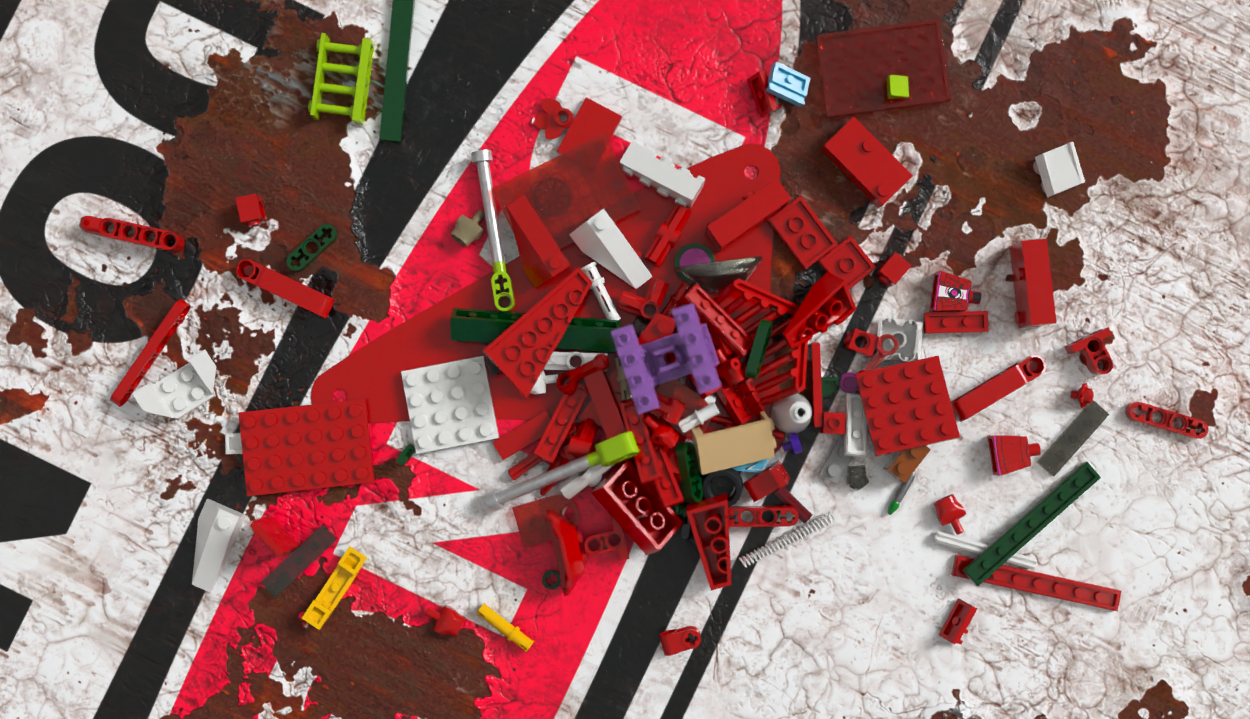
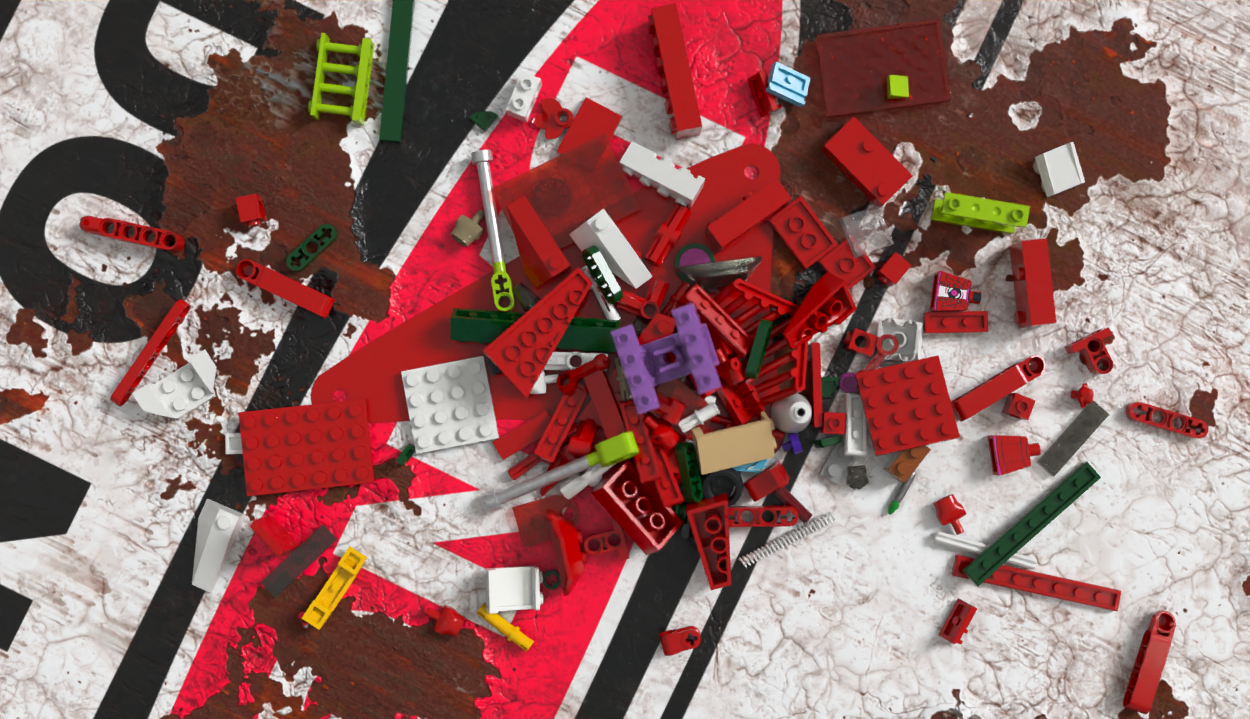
(483, 119): none -> dark green tile
(513, 588): none -> white panel
(524, 96): none -> white brick
(525, 297): none -> clear smoke cone
(602, 274): none -> dark green beam
(675, 71): none -> red brick
(827, 441): none -> dark green tile
(866, 232): none -> clear plate
(979, 213): none -> lime fence
(1018, 406): none -> red brick
(1150, 662): none -> red piece

